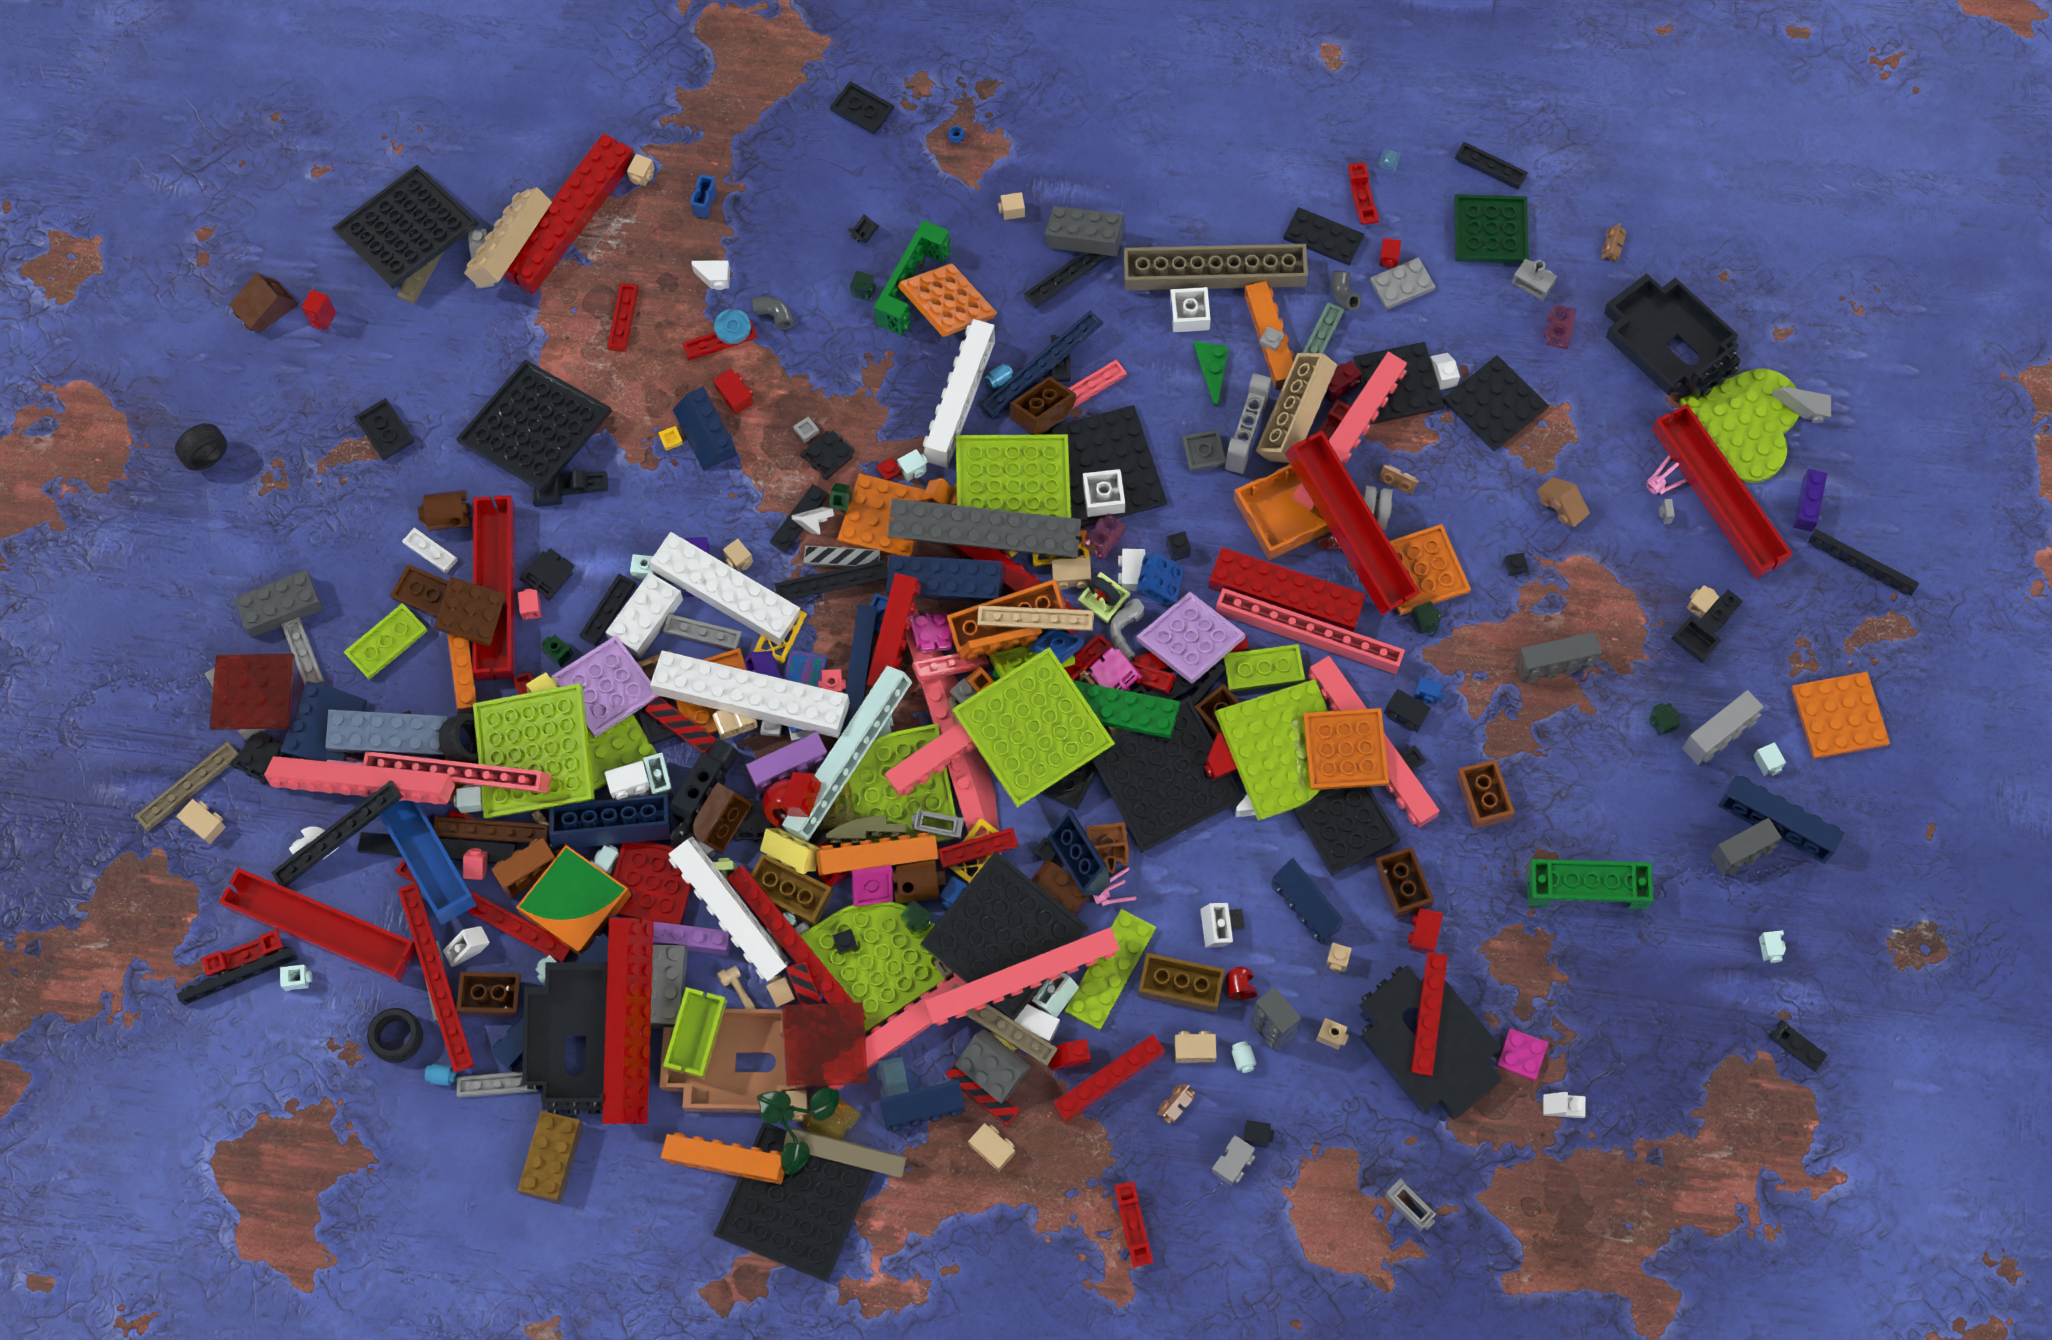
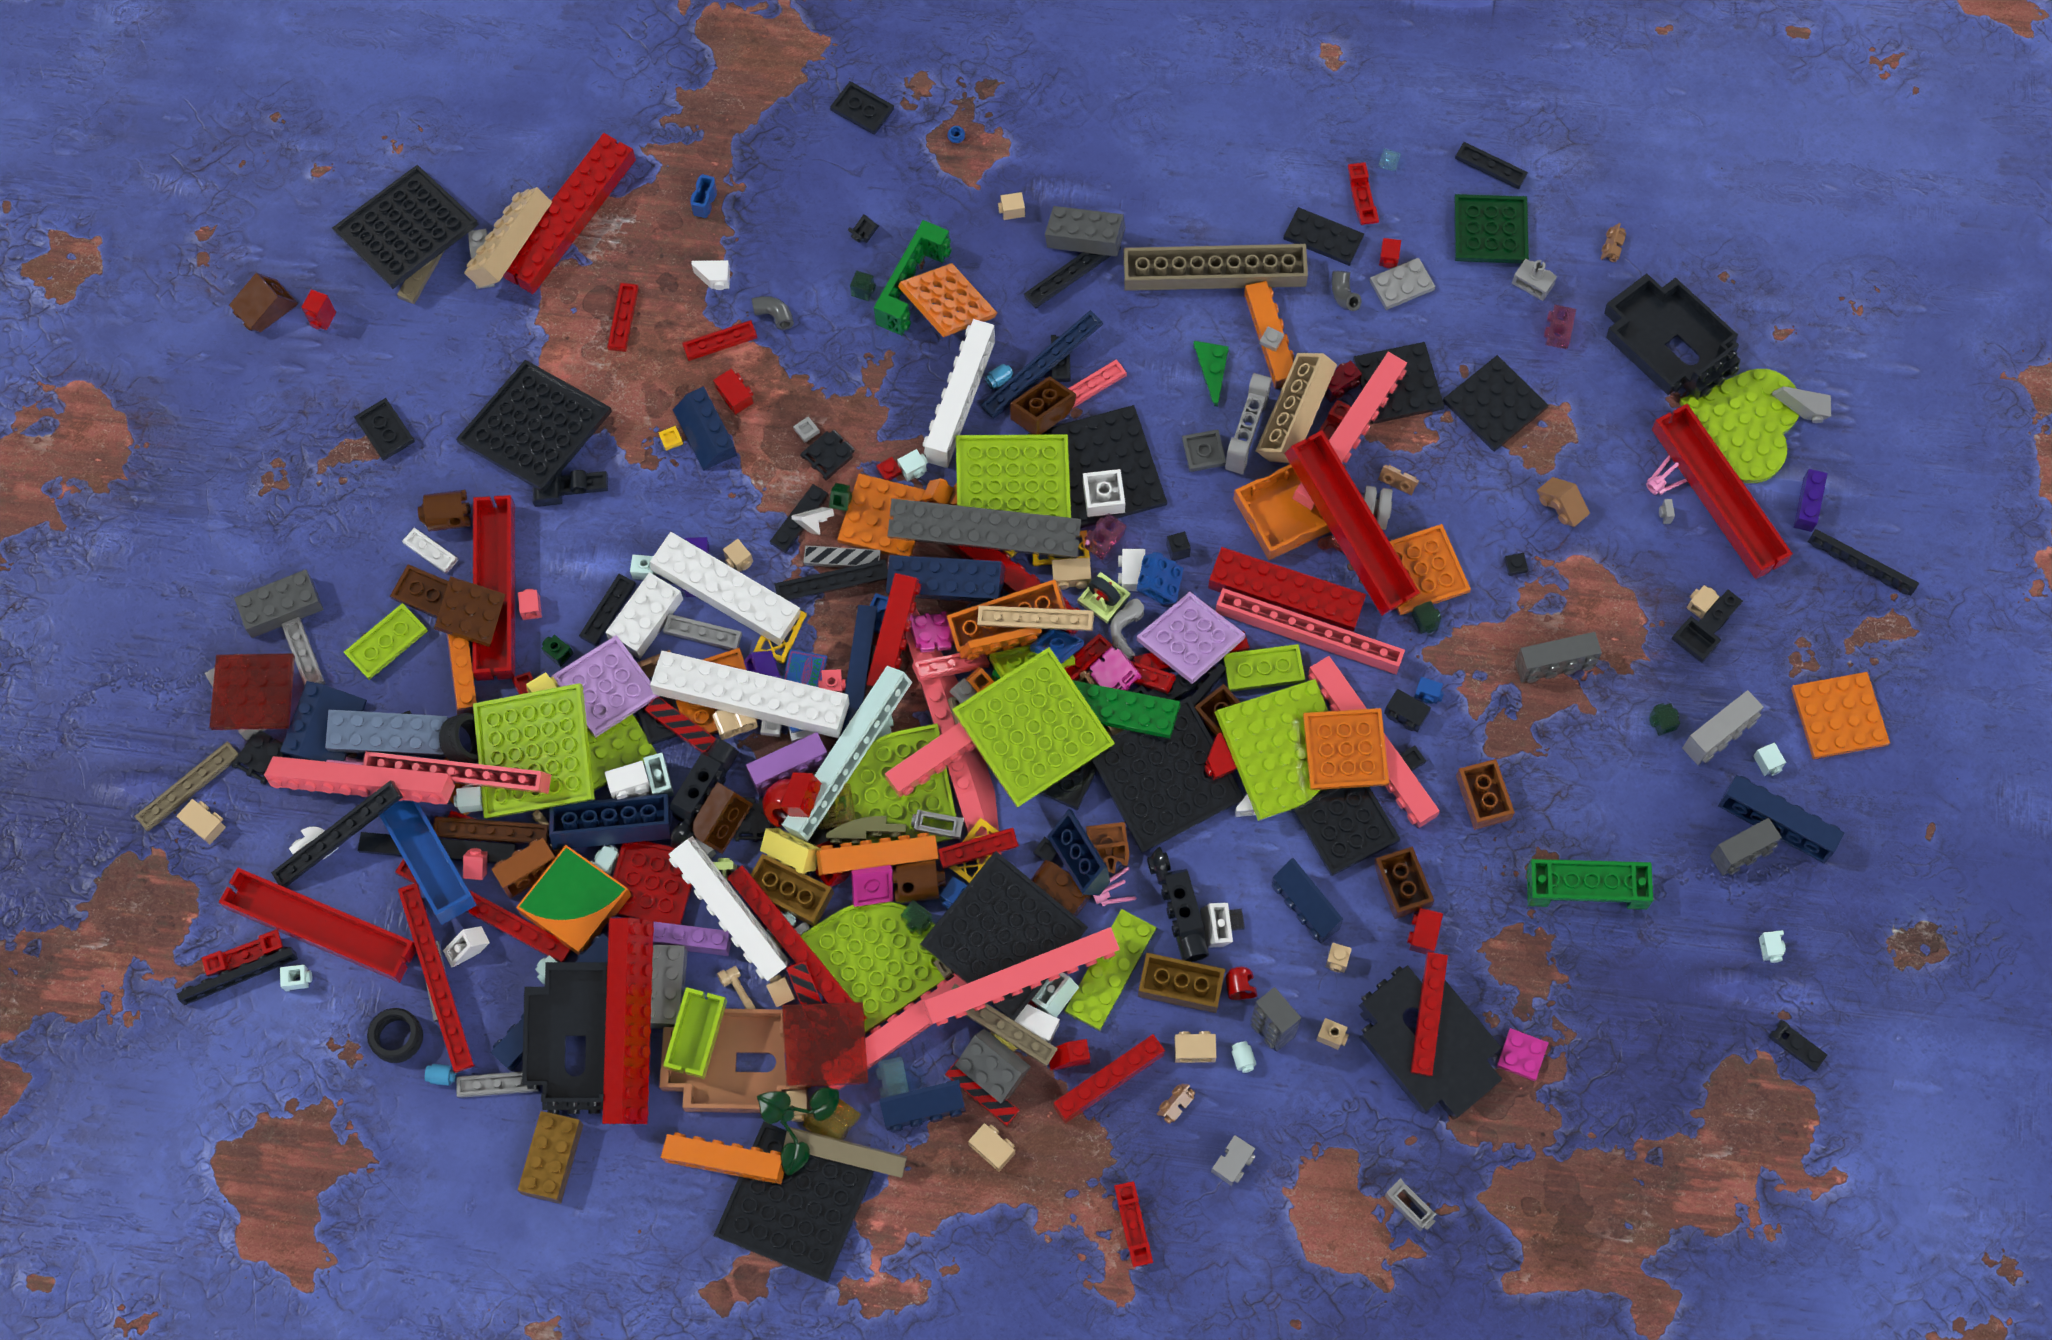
(201, 446): black tyre -> none
(488, 994): reddish brown brick -> none
(548, 573): black plate -> none
(641, 170): tan brick -> none
(732, 326): dark azure tile -> none
(845, 942): black plate -> none
(1176, 885): none -> black brick
(1190, 309): white brick -> none
(1258, 1133): black brick -> none
(1324, 329): sand green plate -> none
(1445, 371): white slope -> none
(1563, 1105): white slope -> none

